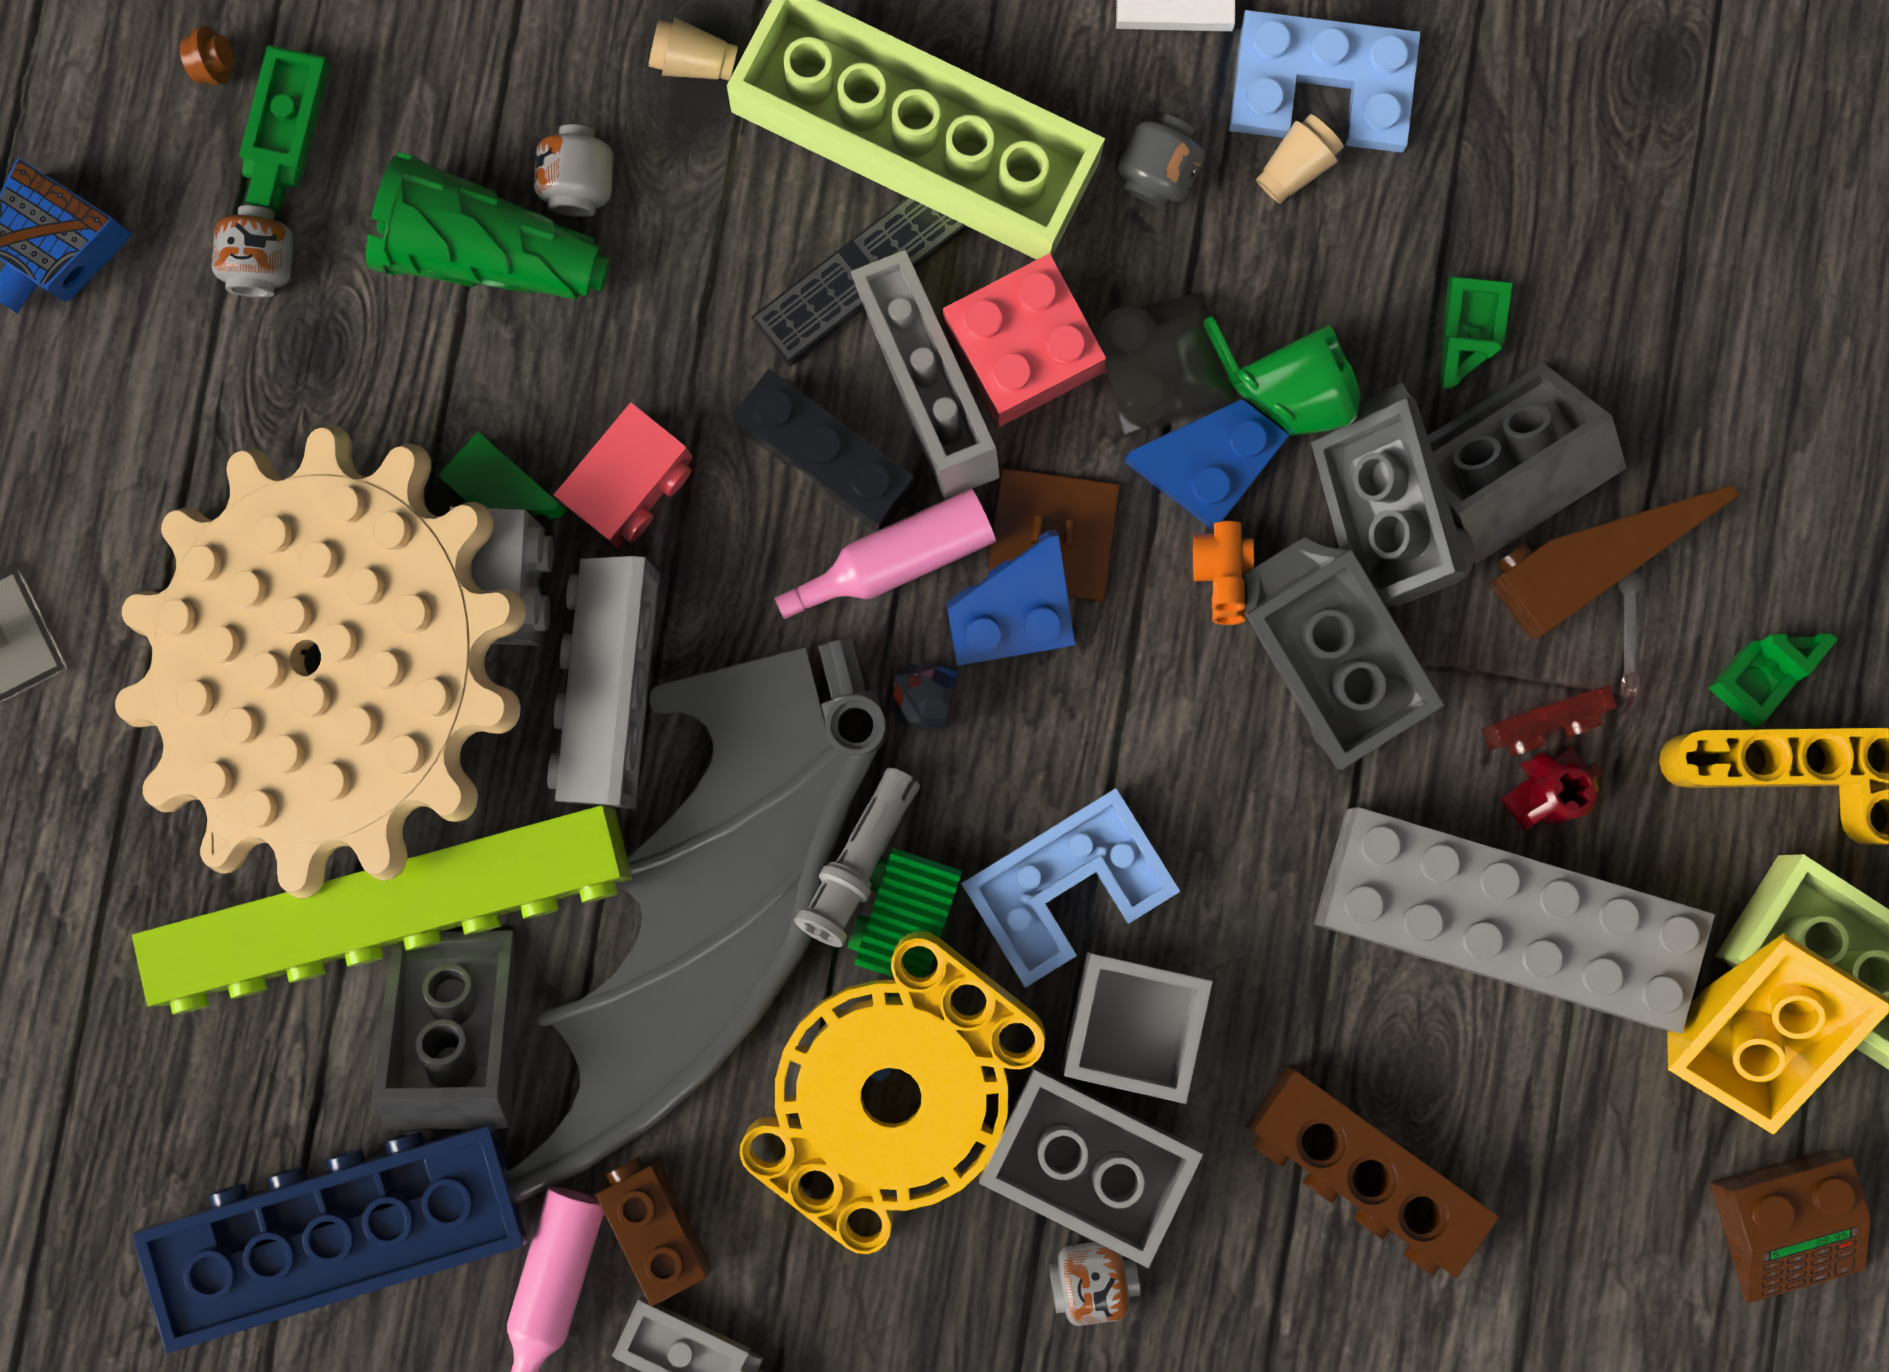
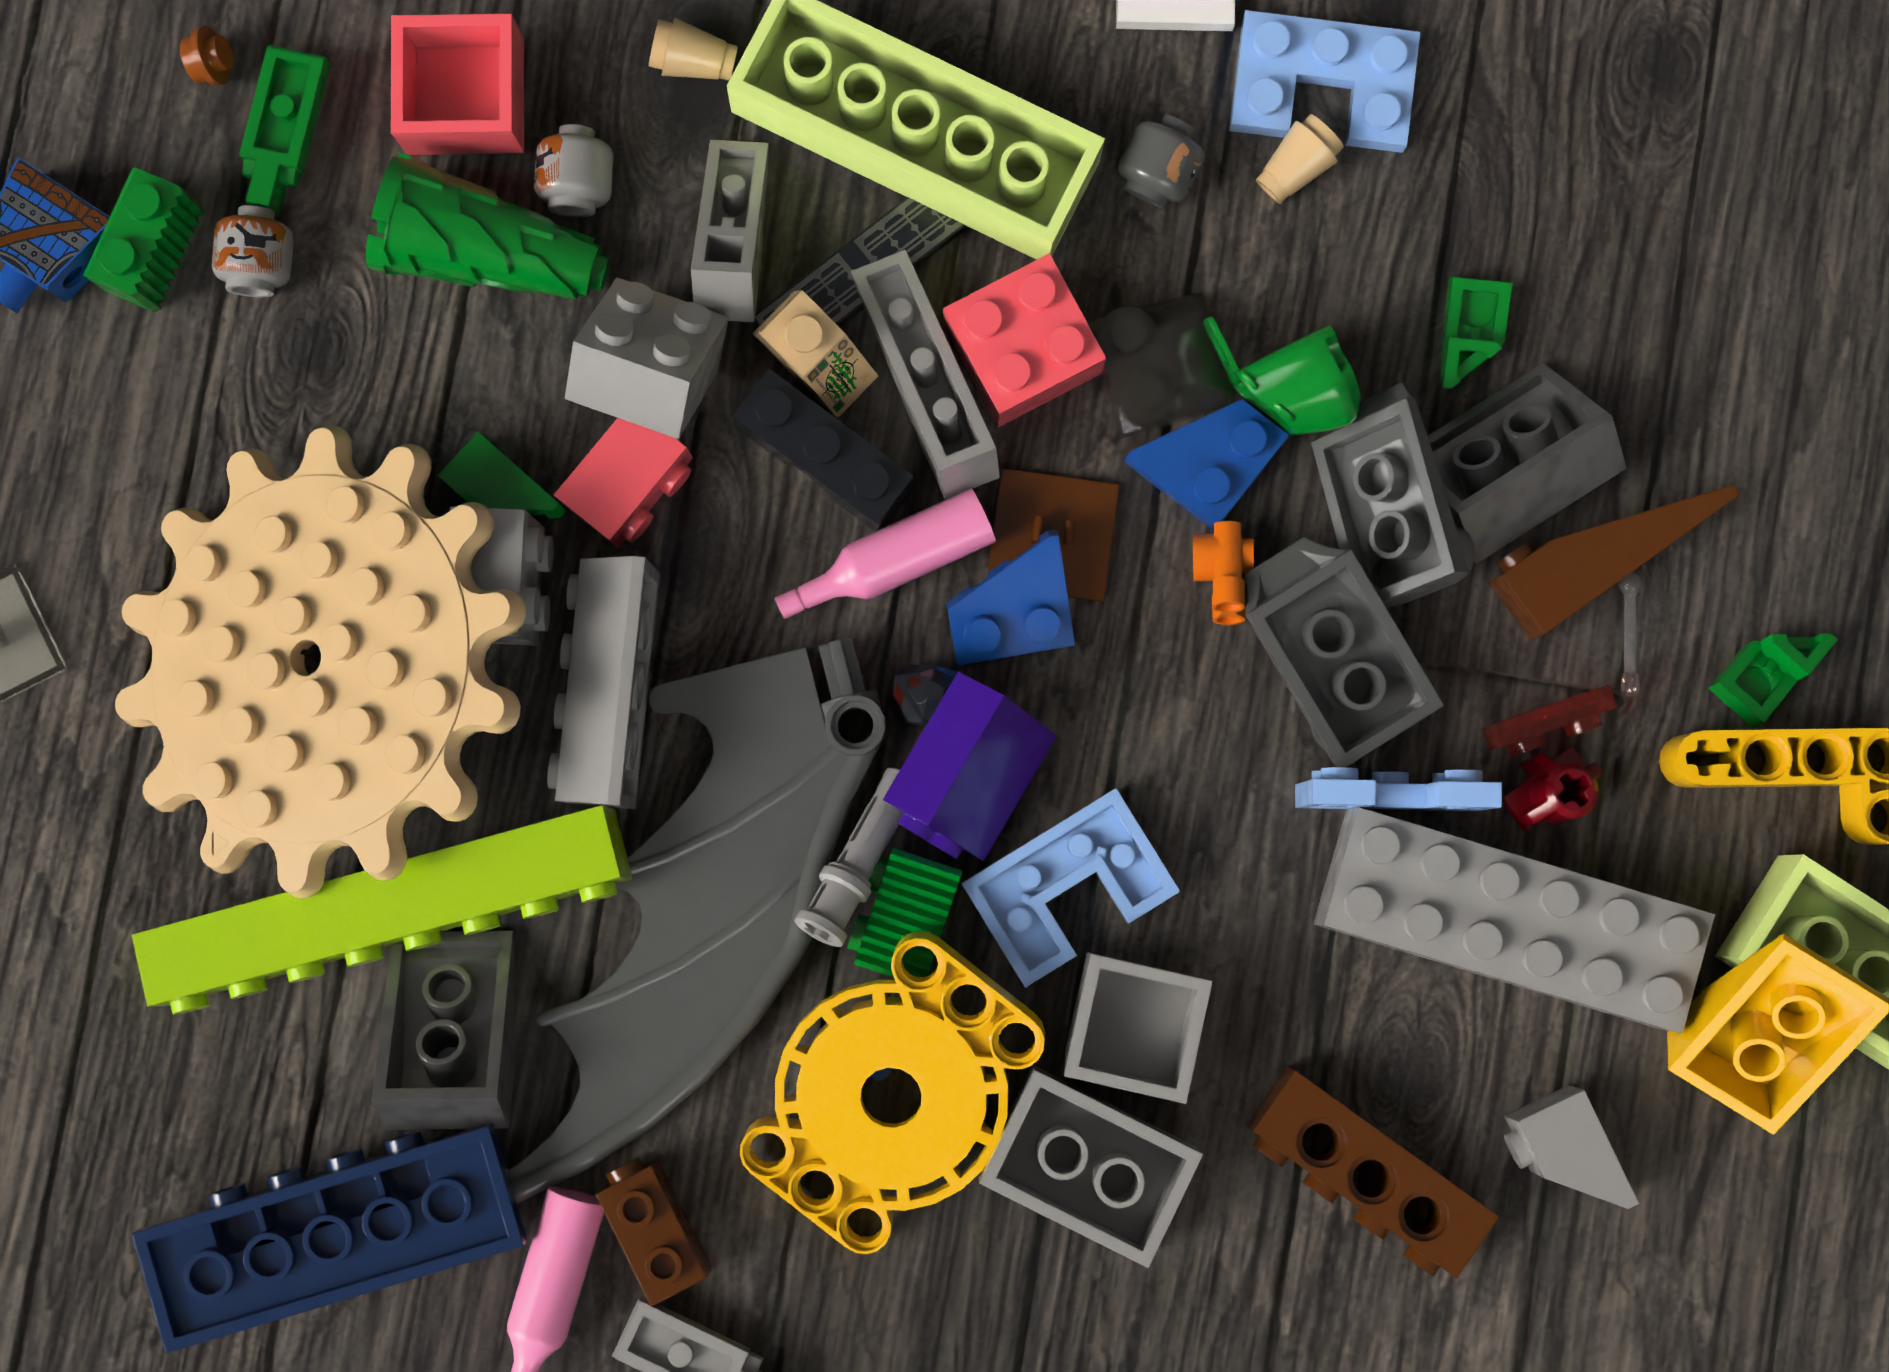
(144, 240): none -> green brick
(457, 84): none -> coral piece
(646, 357): none -> light grey brick
(731, 229): none -> light grey slope
(816, 352): none -> tan slope
(968, 769): none -> dark purple brick
(1093, 1284): head -> none
(1391, 791): none -> light blue plate
(1567, 1145): none -> light grey slope
(1794, 1223): reddish brown slope -> none

